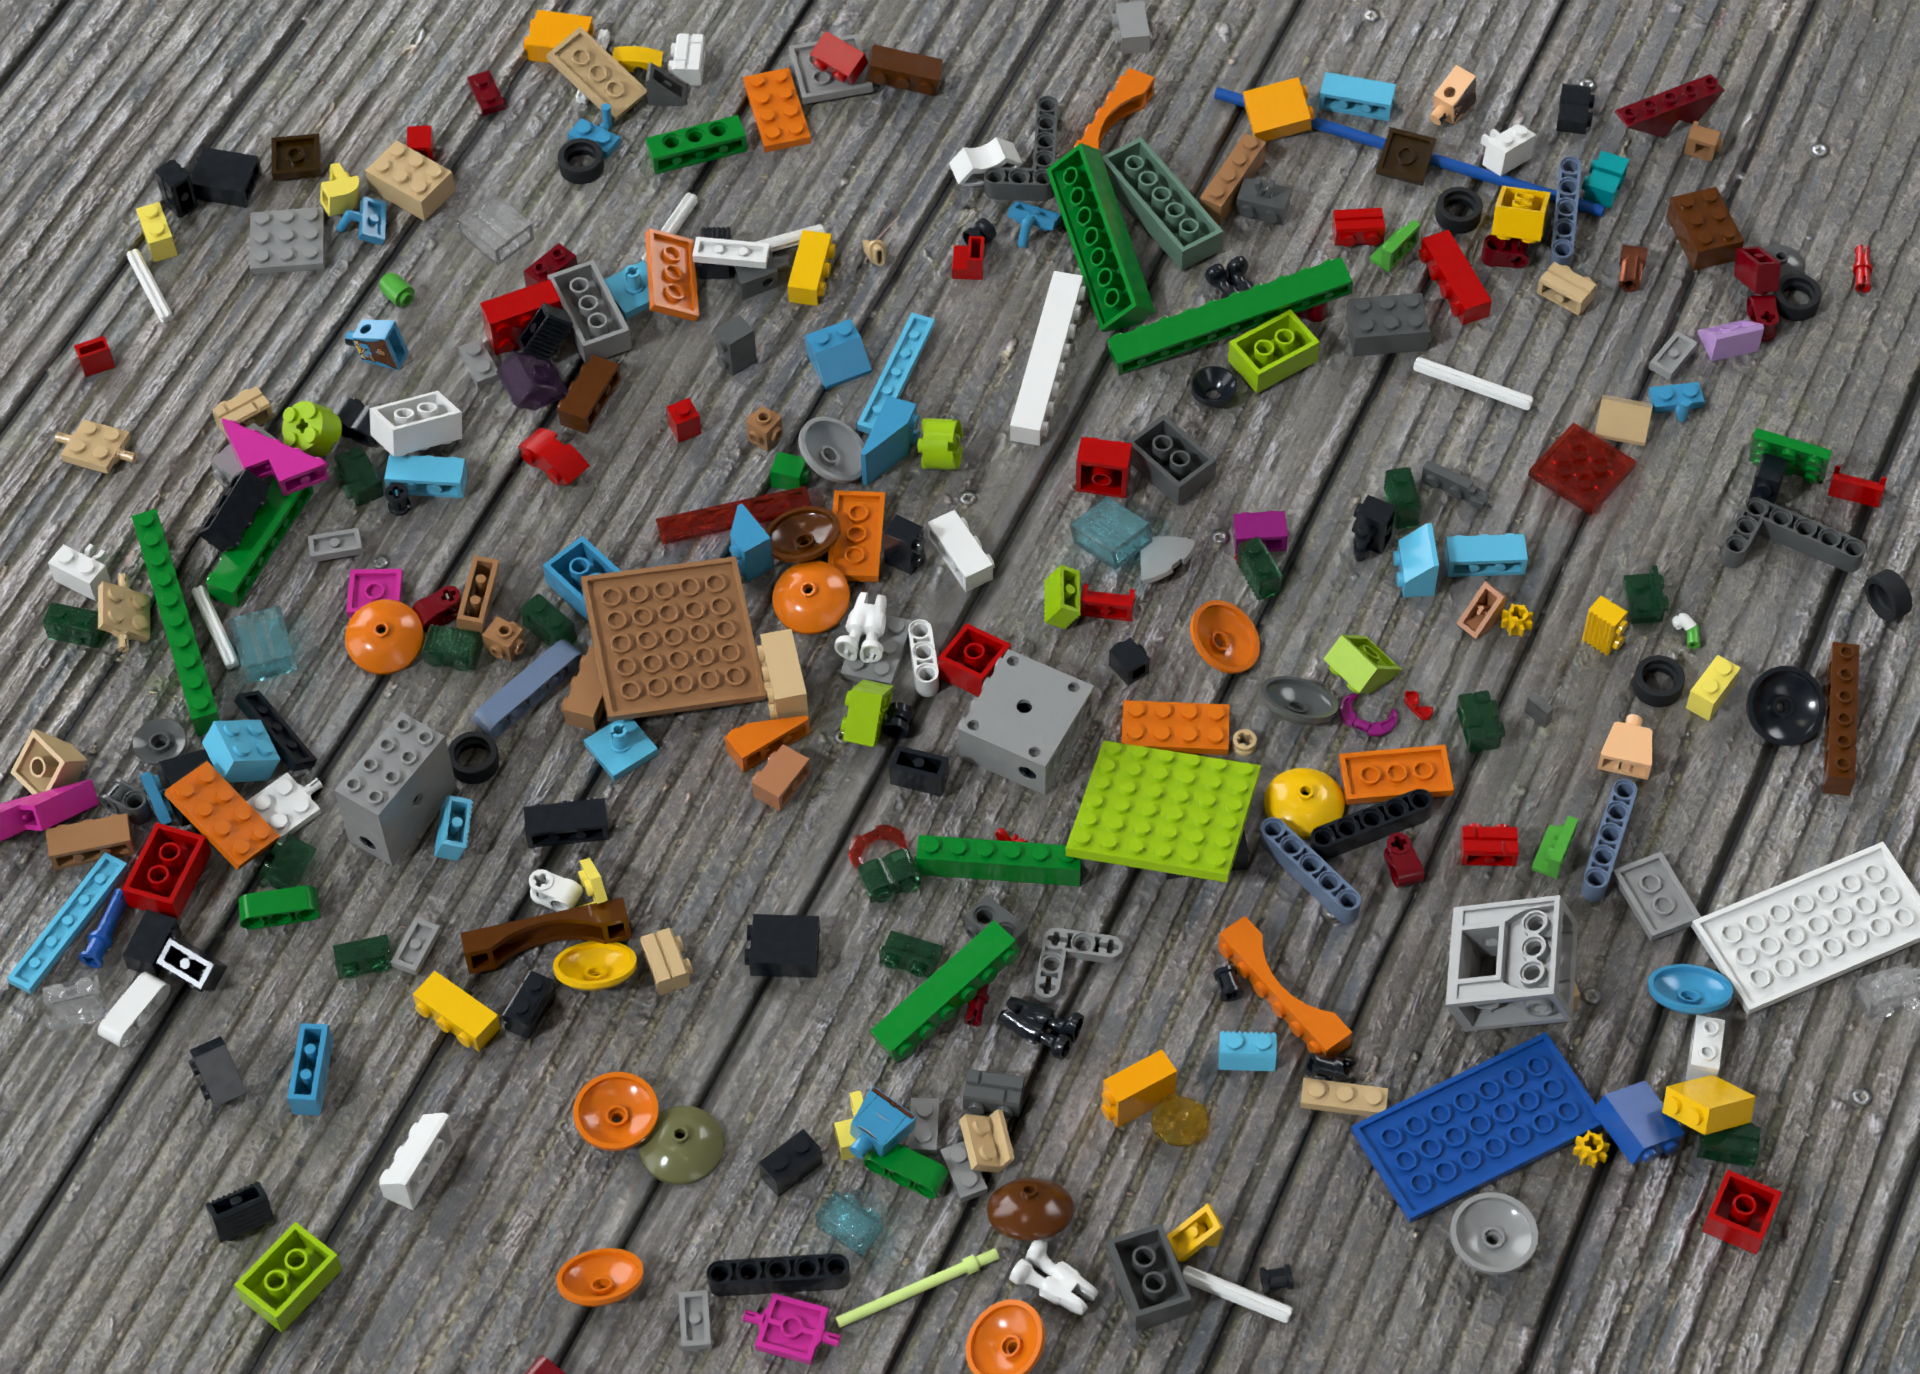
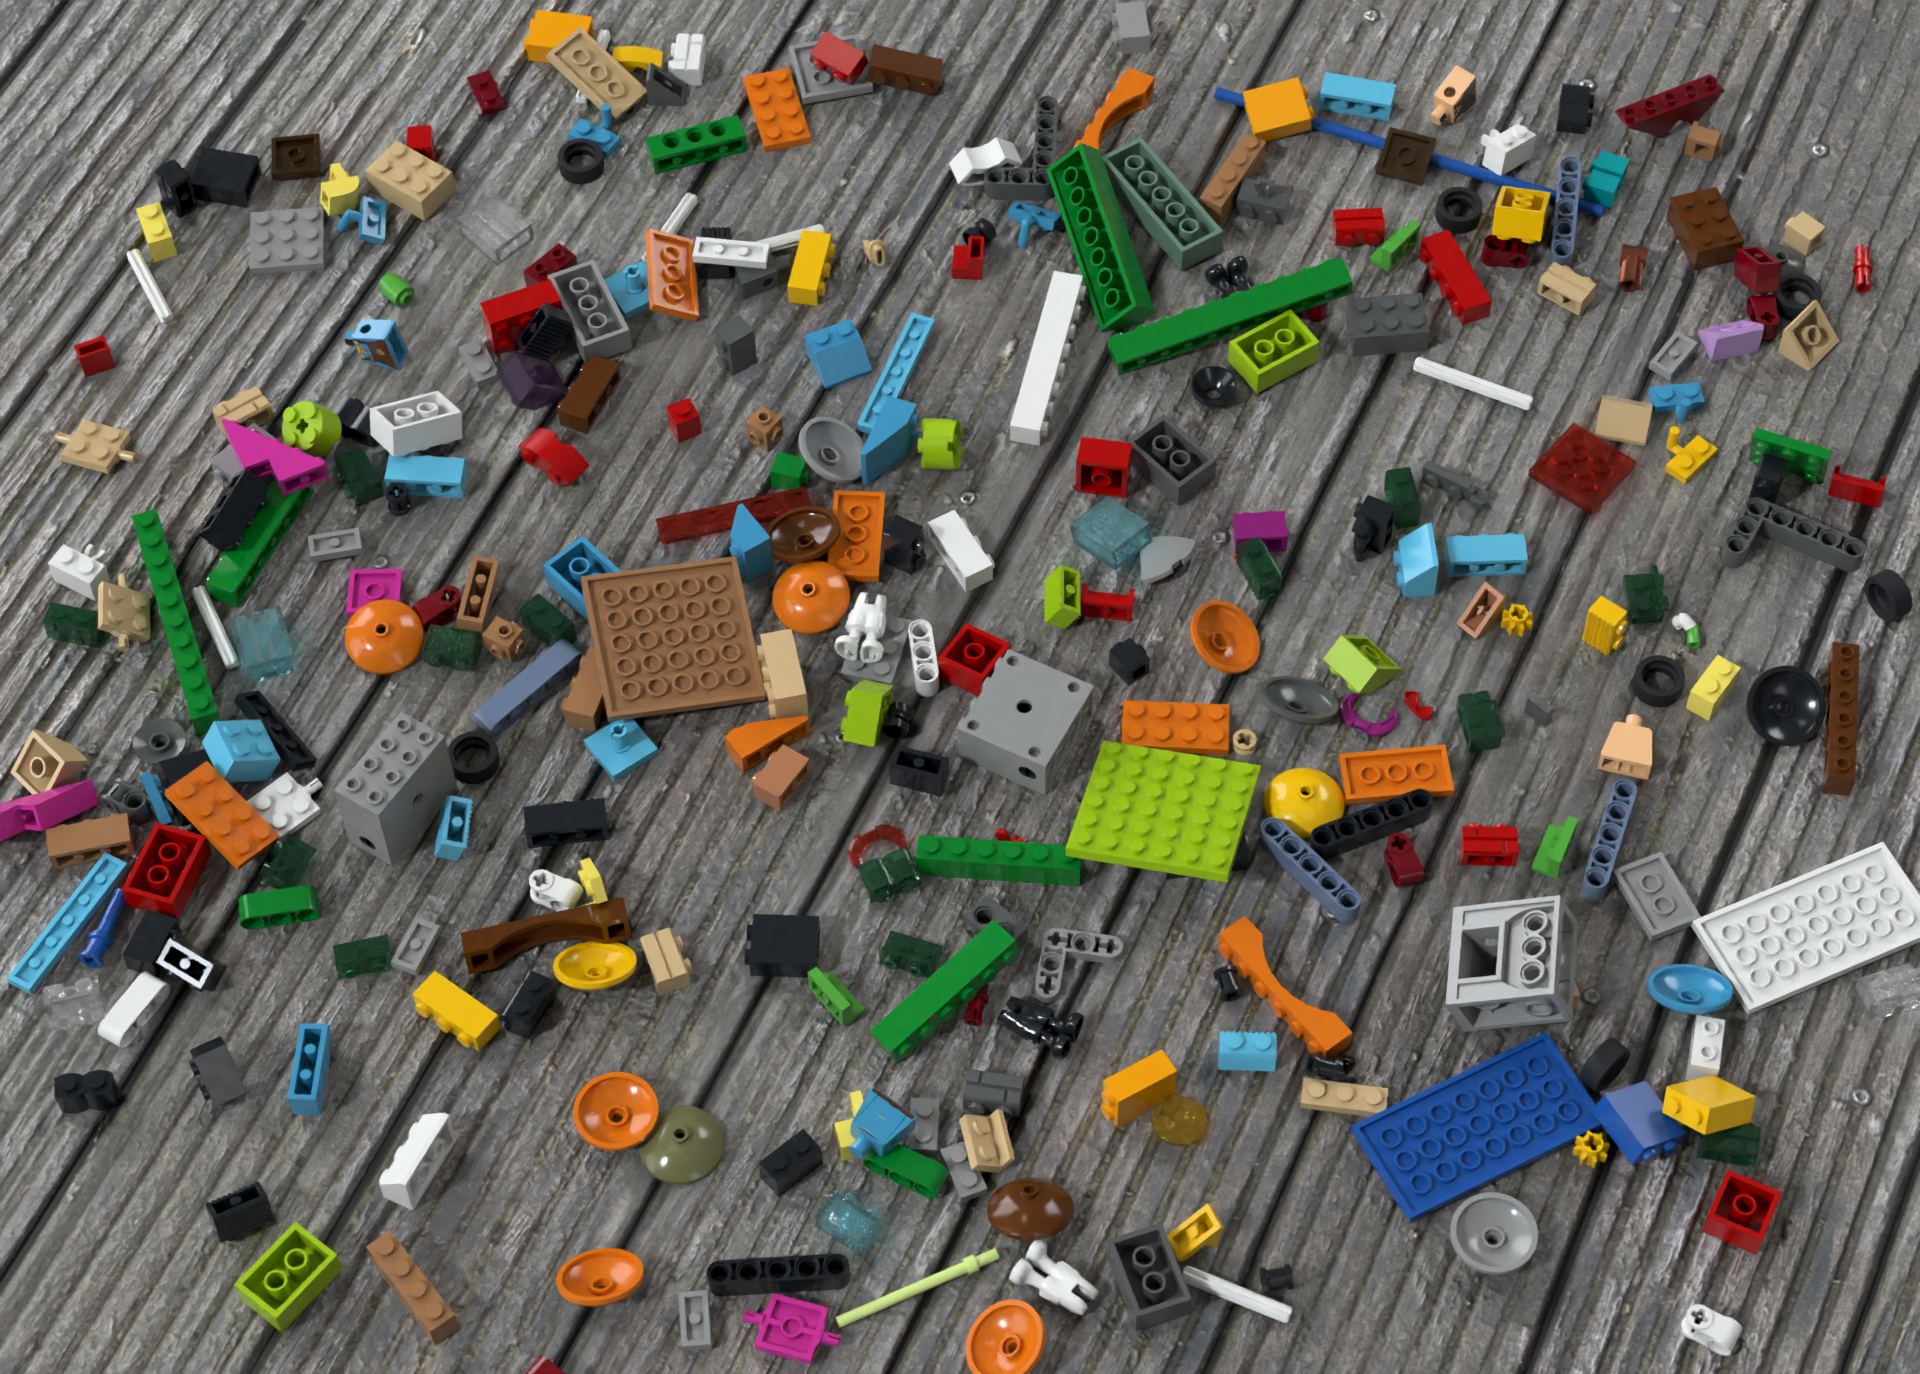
(89, 1091): none -> black brick
(412, 1288): none -> medium nougat brick
(834, 996): none -> bright green bracket
(1604, 1065): none -> black tyre
(1690, 458): none -> yellow plate
(1714, 1330): none -> white piece
(1803, 233): none -> tan brick
(1808, 337): none -> tan slope

